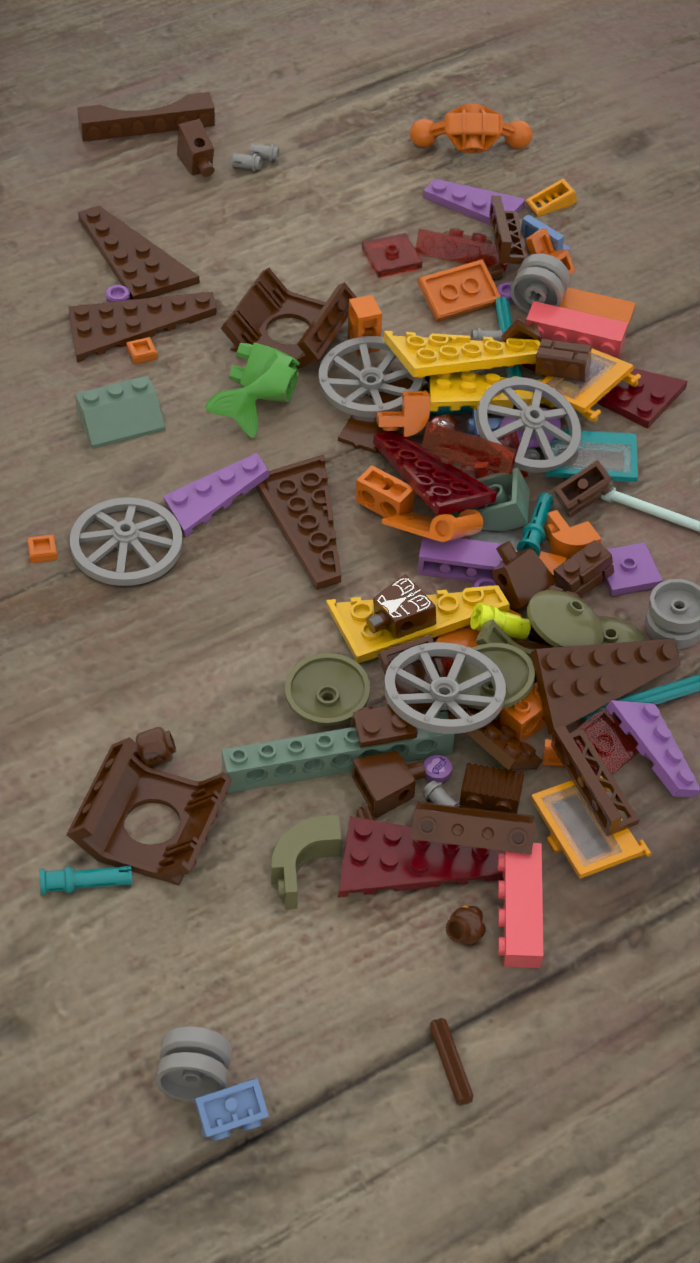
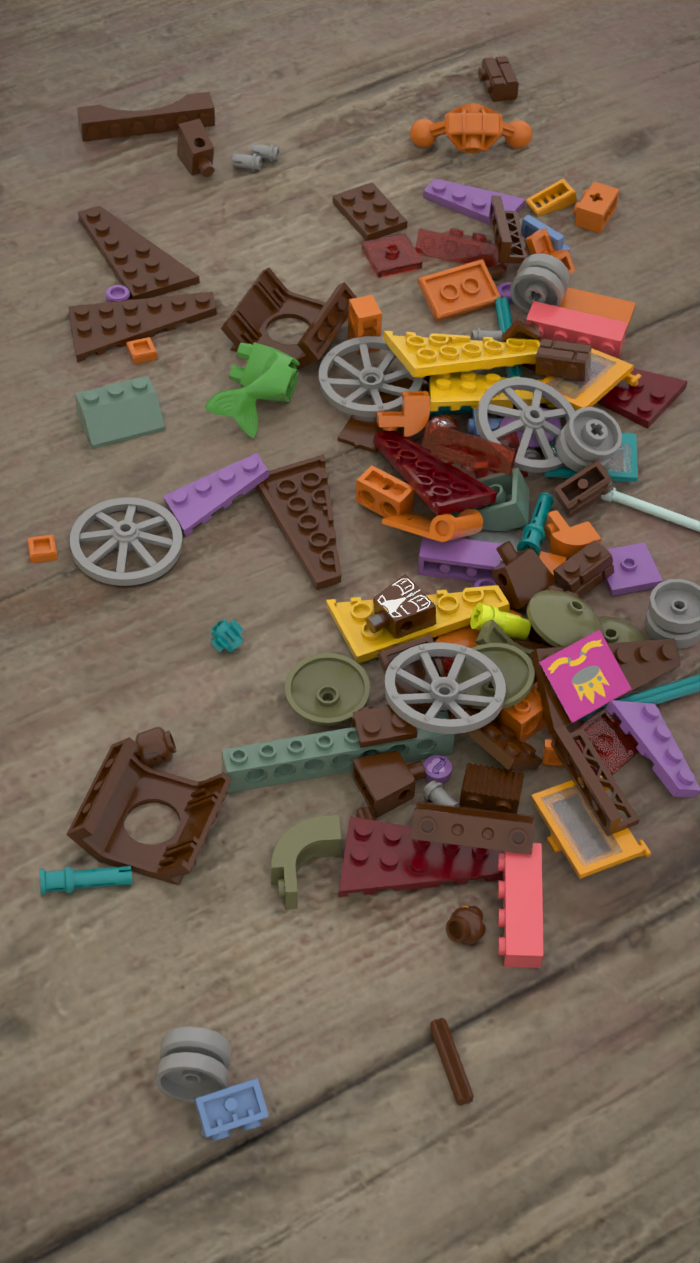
(226, 635): none -> teal gear
(369, 212): none -> reddish brown plate
(498, 79): none -> reddish brown brick
(585, 675): none -> dark pink sticker
(588, 437): none -> light grey wheel
(596, 207): none -> orange brick

